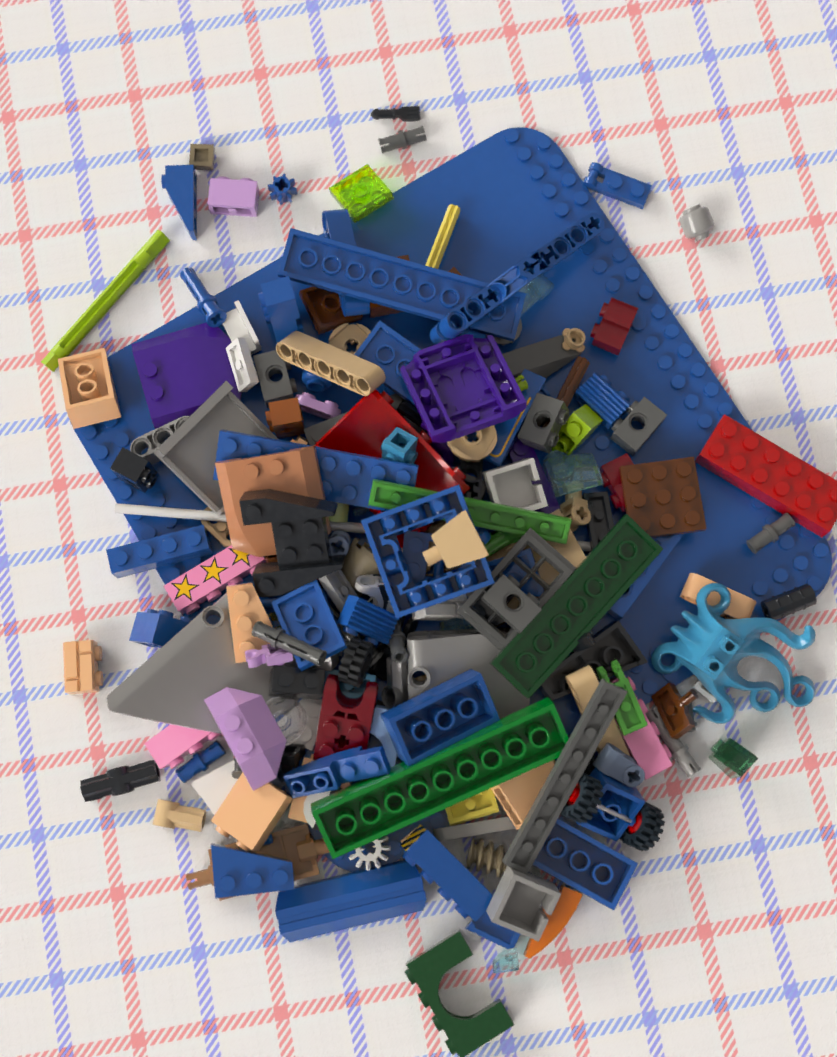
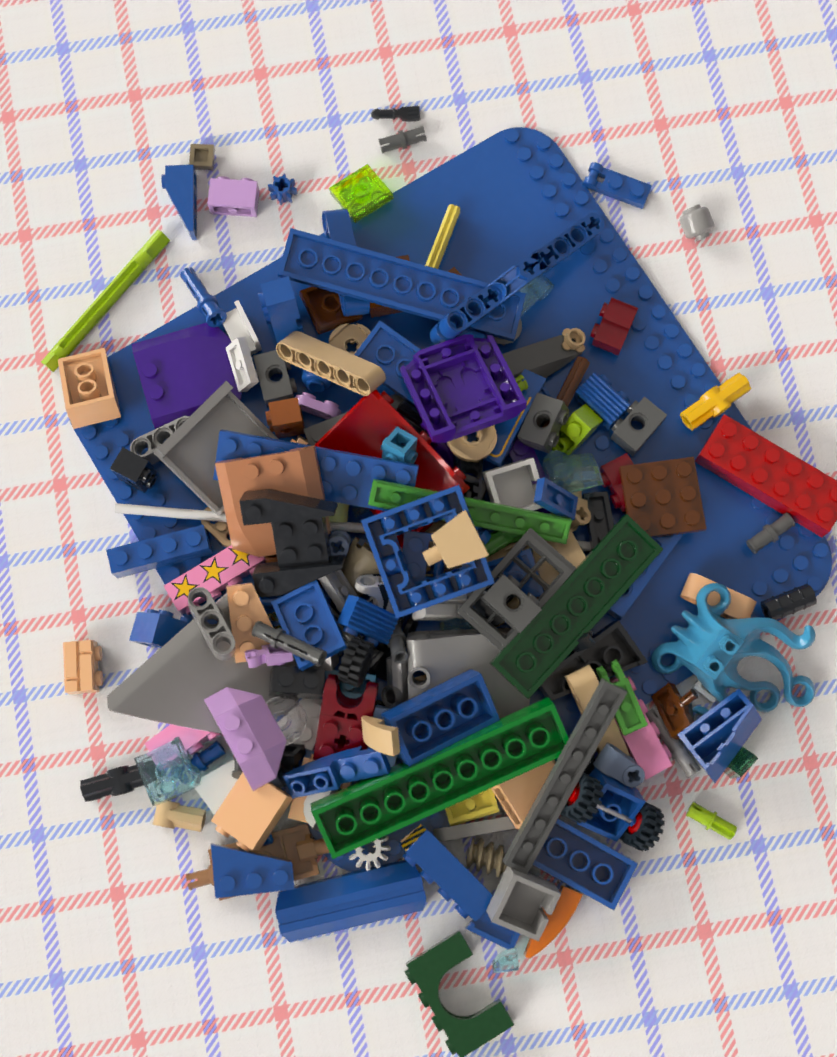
(167, 772): none -> clear light blue slope
(207, 612): none -> light grey beam
(380, 736): none -> tan slope
(555, 498): none -> blue plate
(711, 820): none -> lime axle
(715, 401): none -> yellow piece
(721, 733): none -> blue wedge

